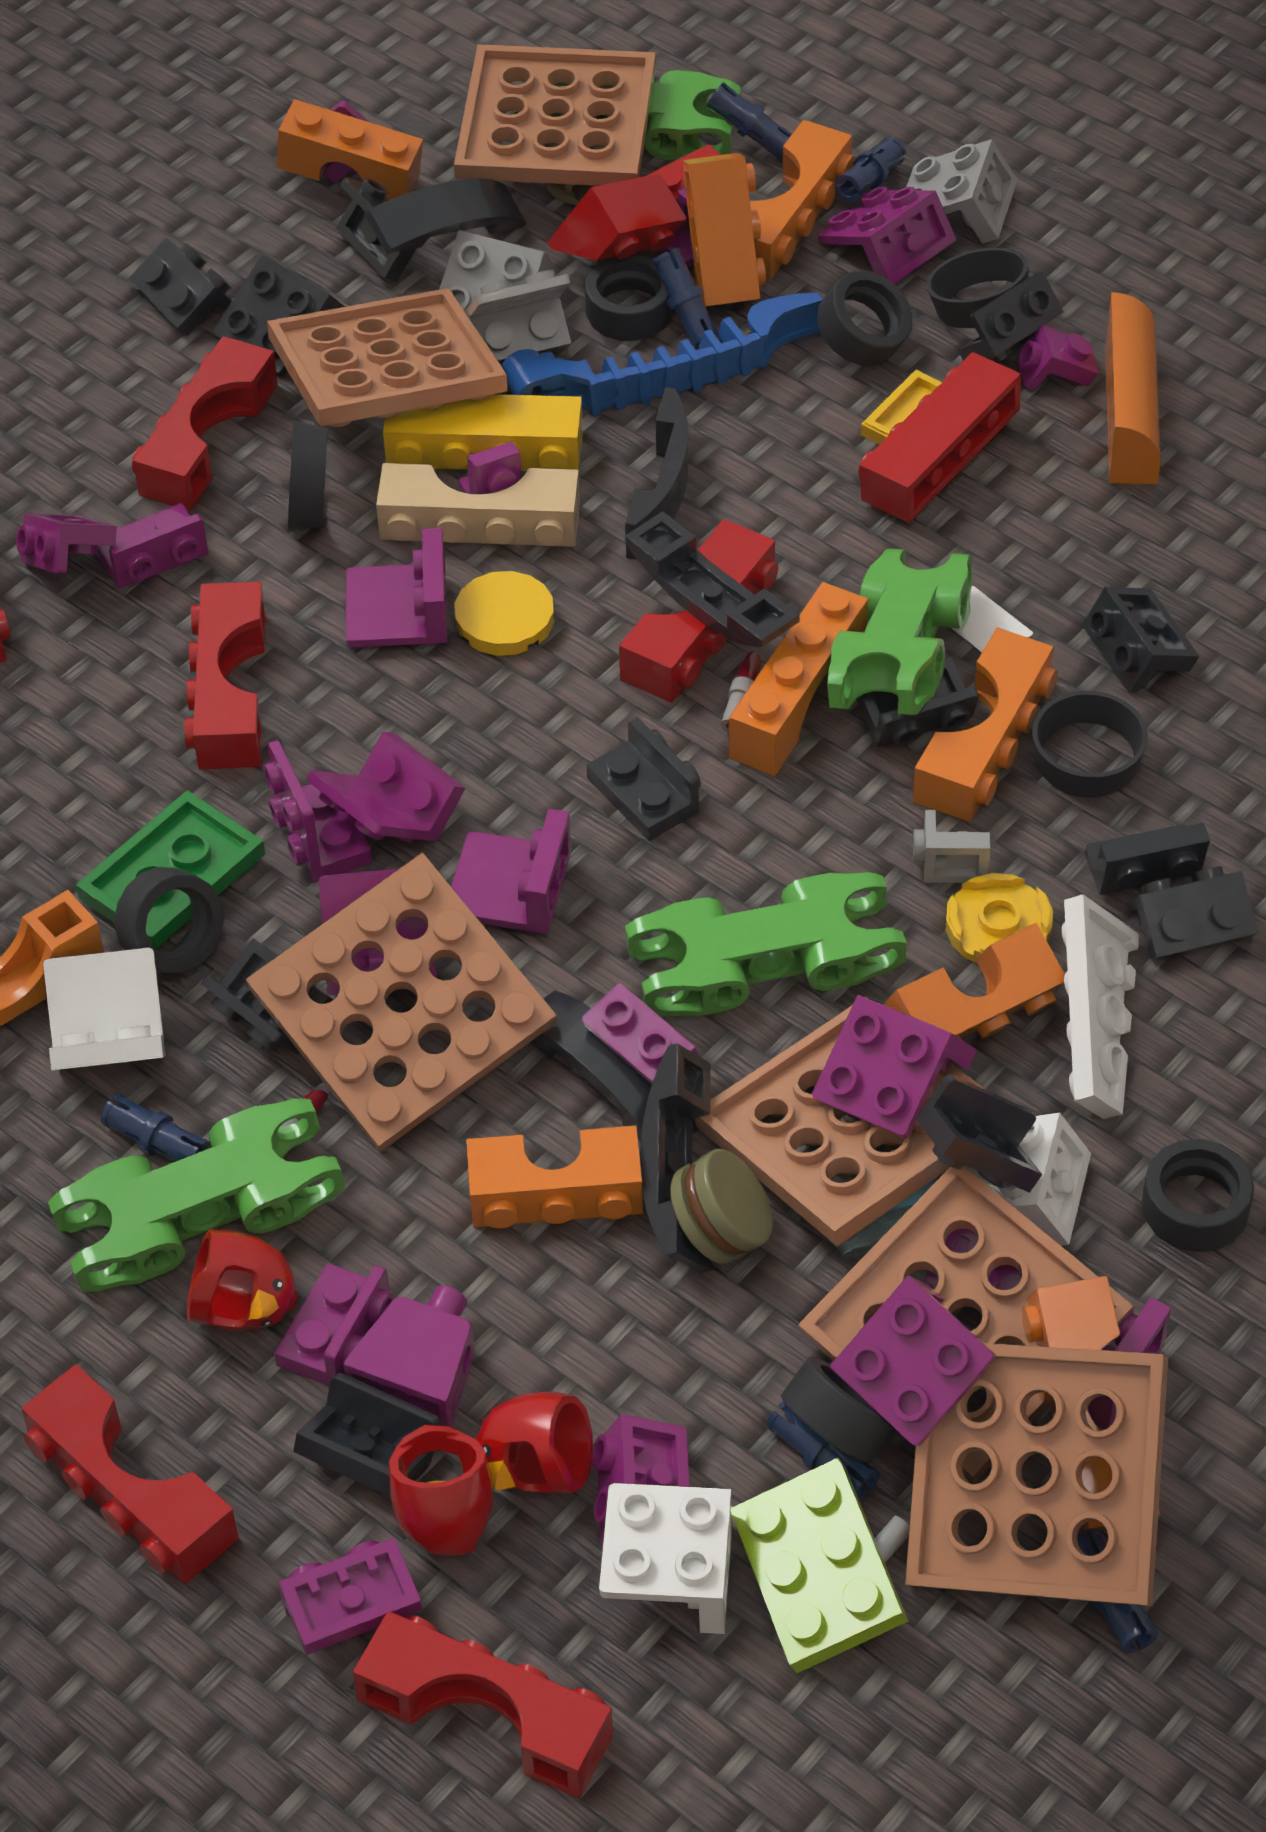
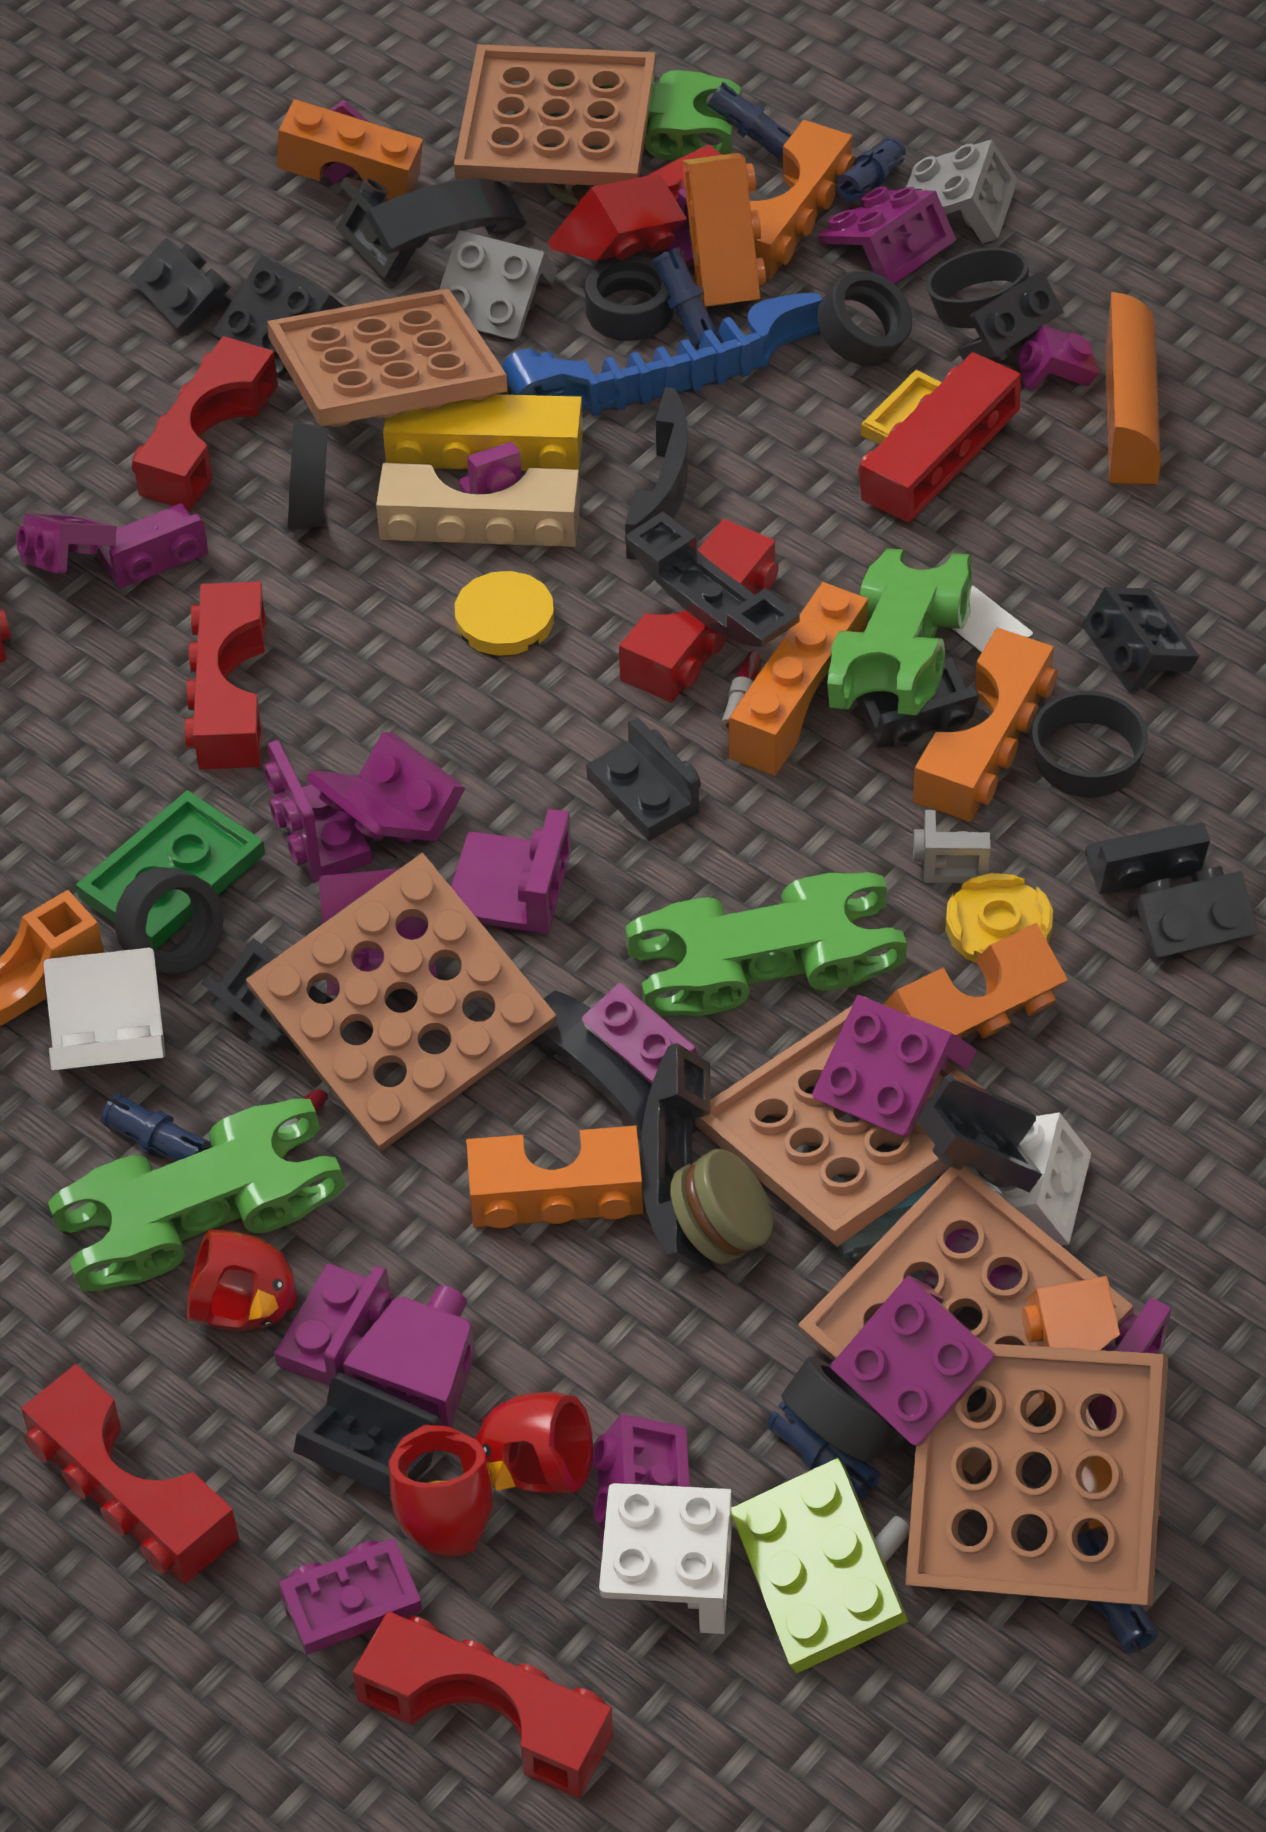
(399, 601): magenta bracket -> none
(522, 315): light grey bracket -> none
(1096, 991): white wing -> none
(1205, 1160): black tyre -> none

